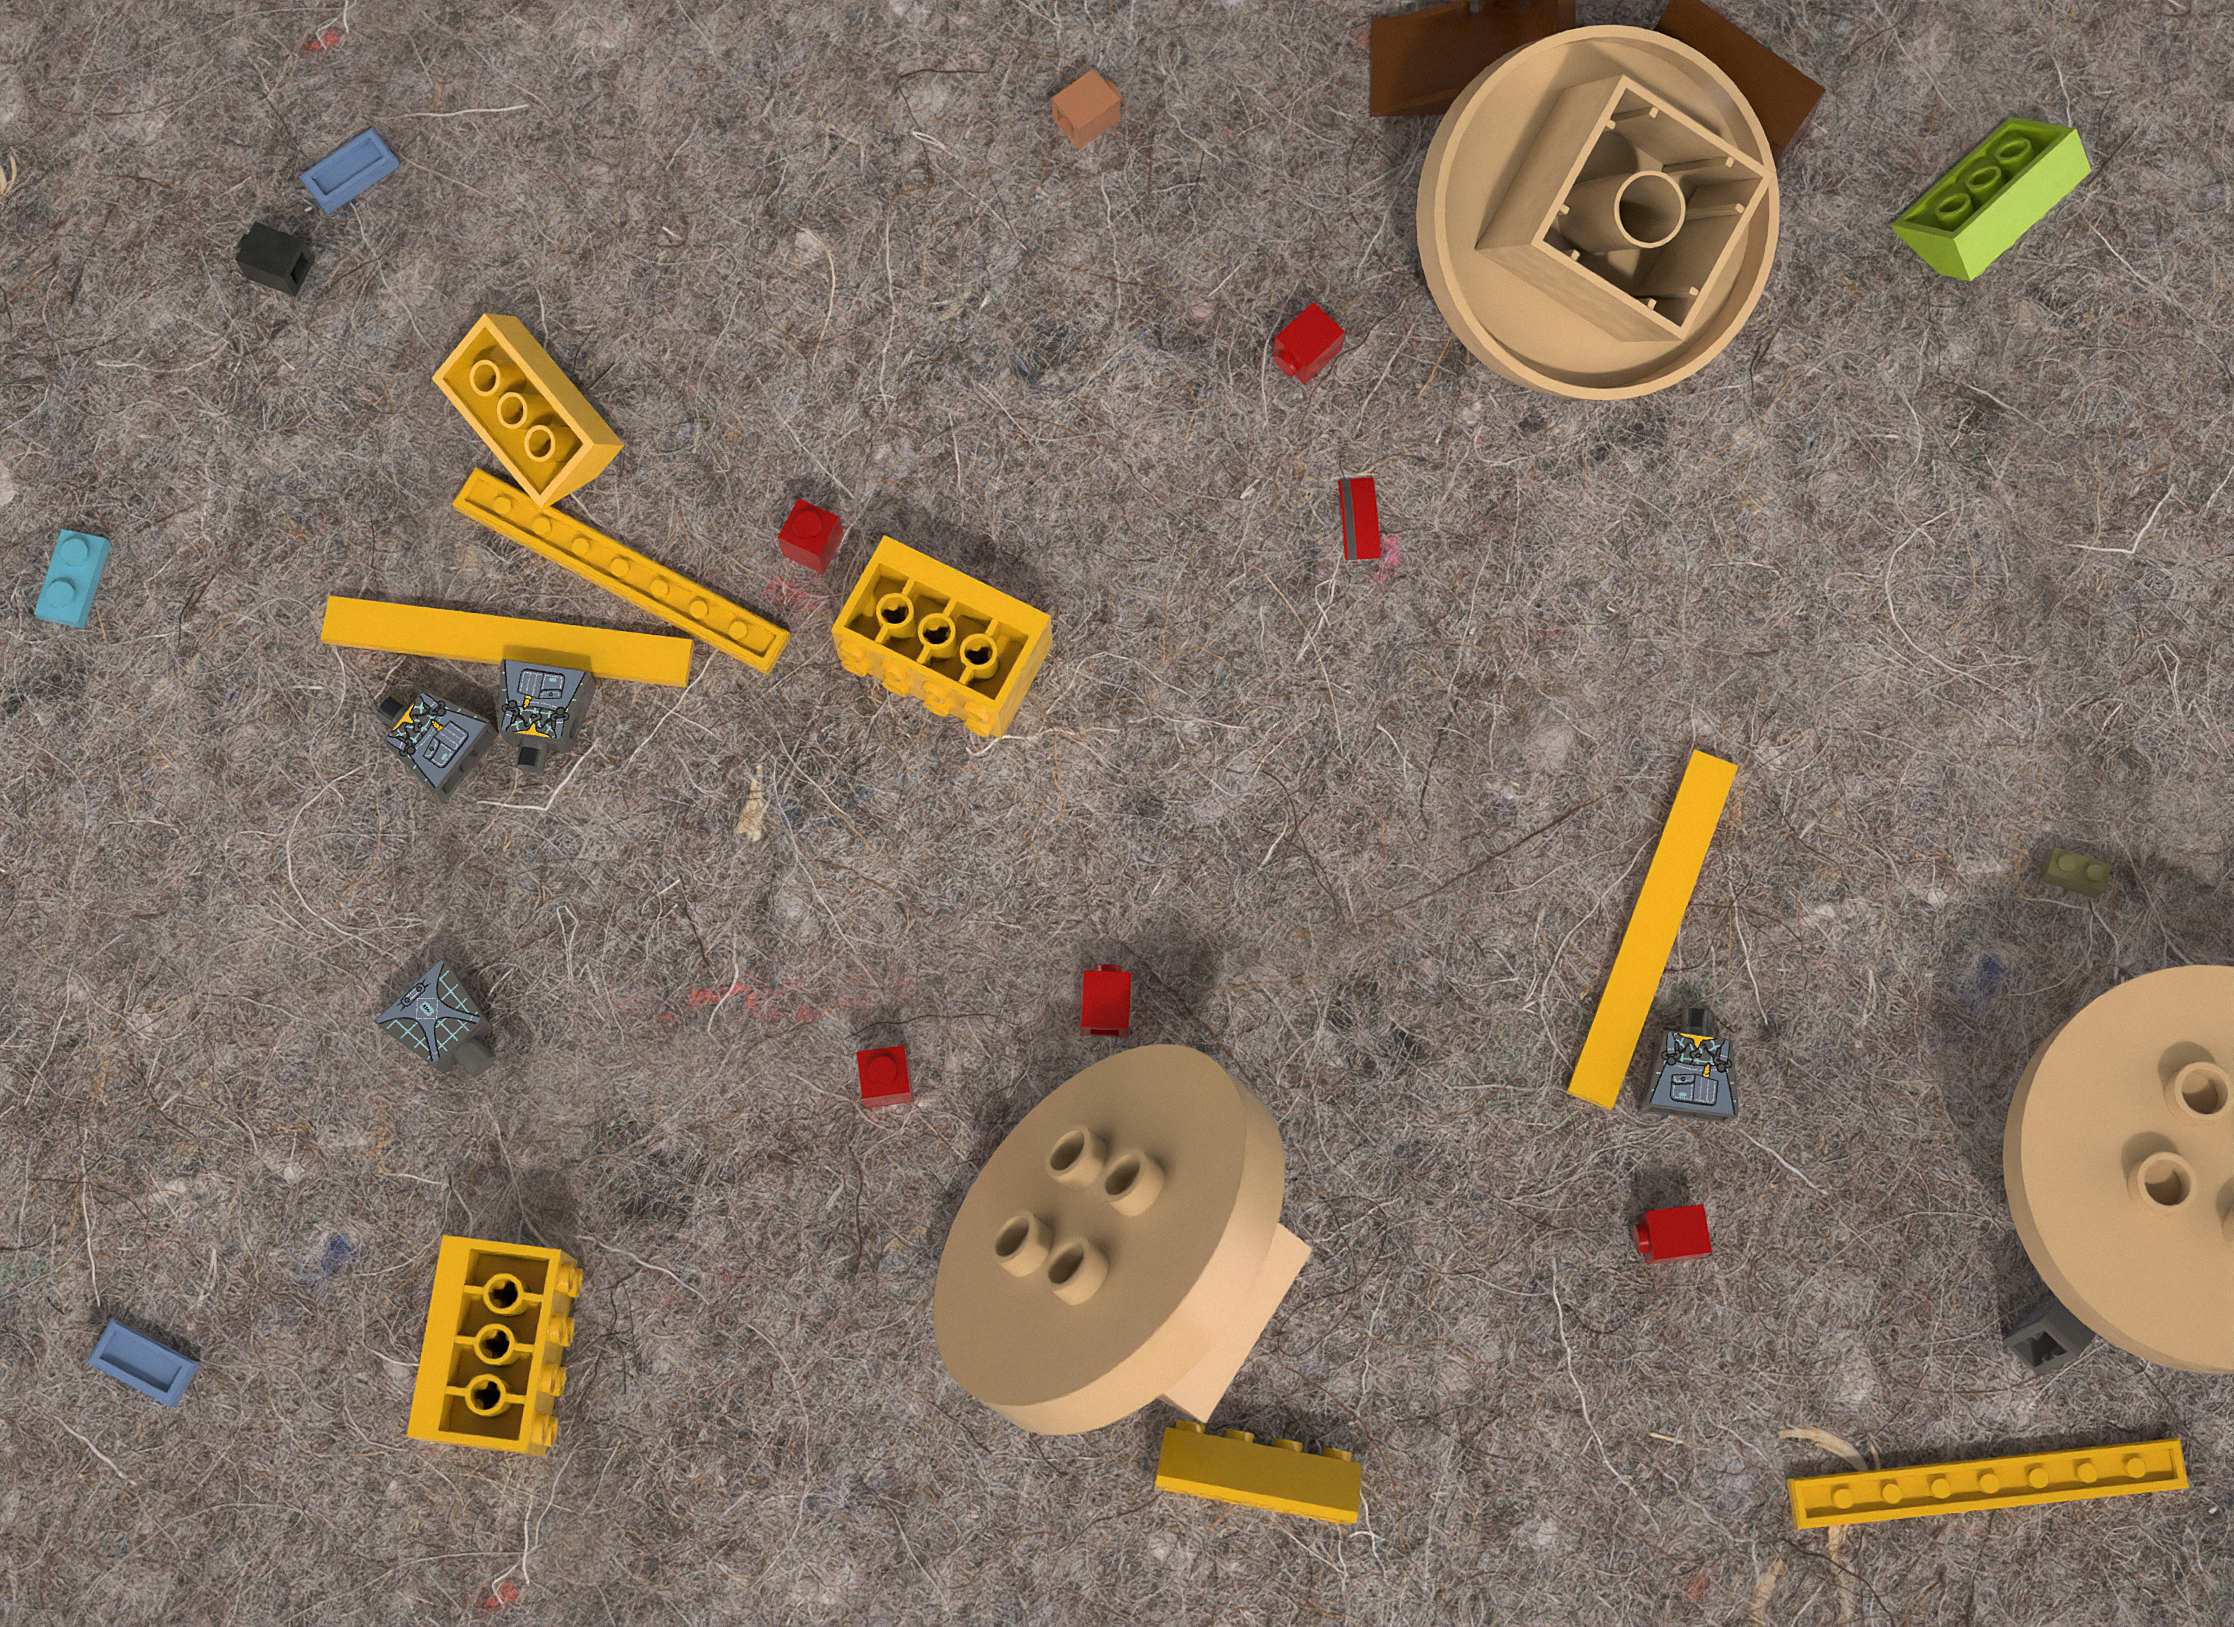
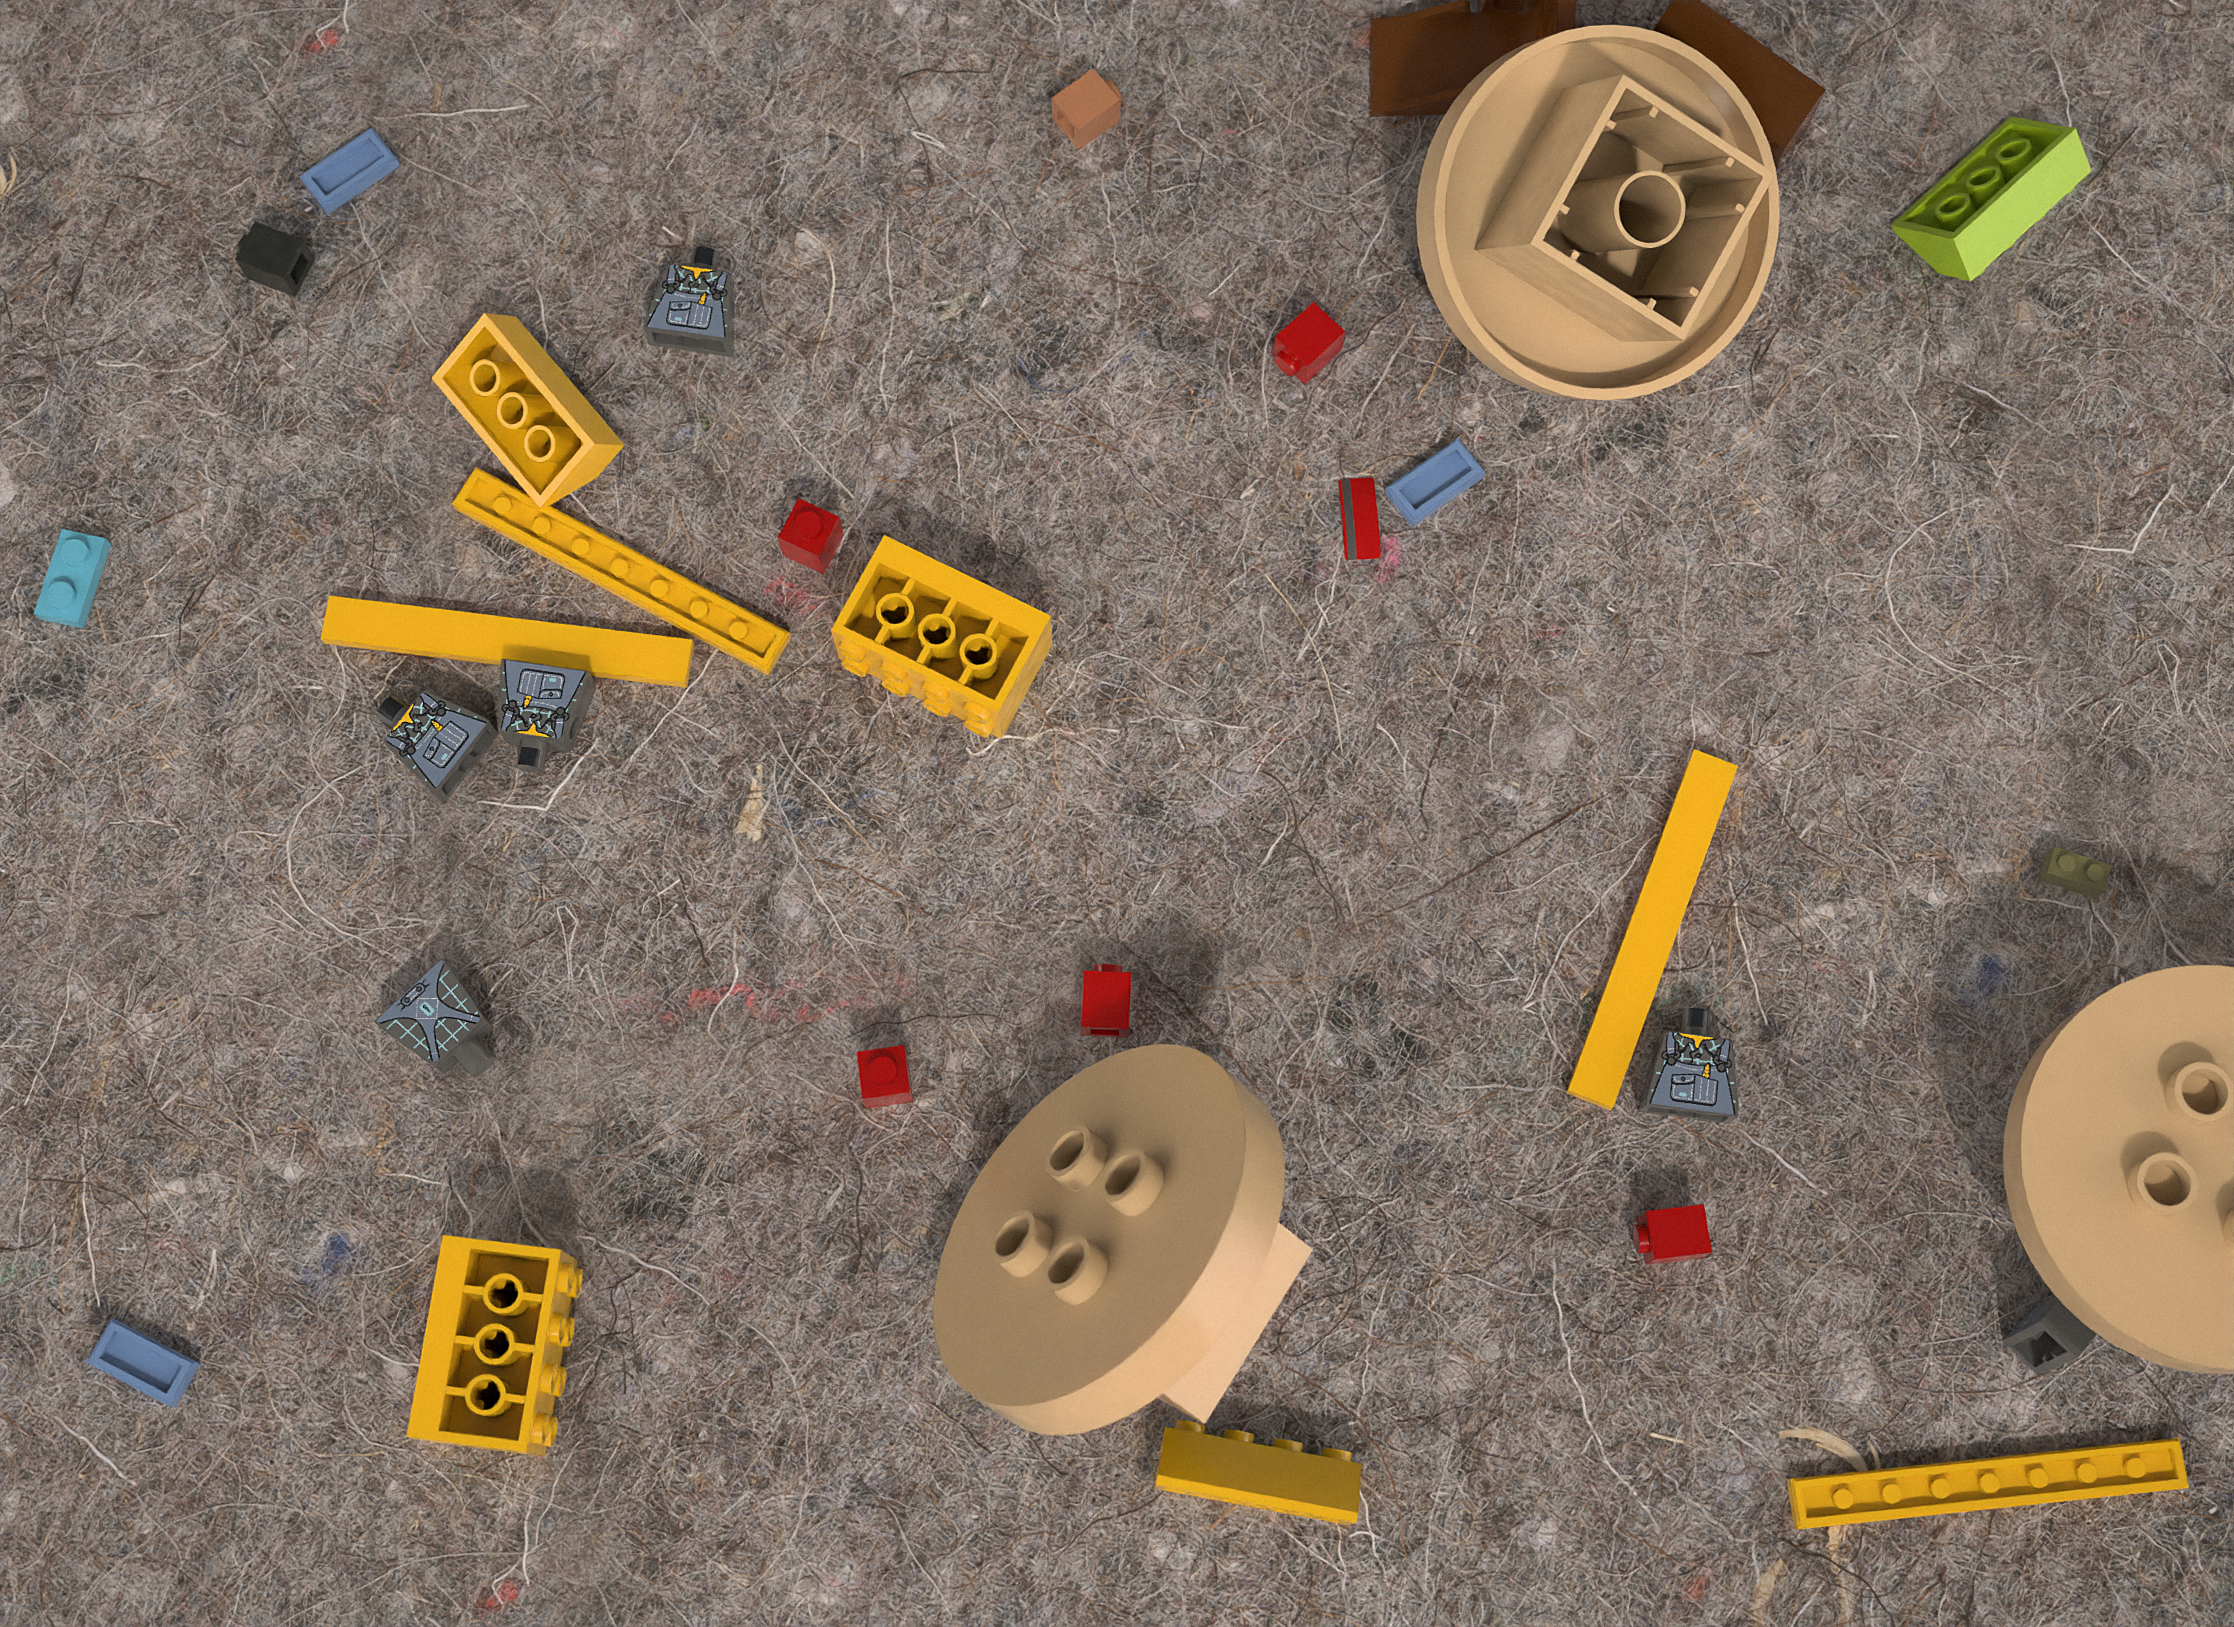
(694, 307): none -> torso
(1434, 482): none -> medium blue tile

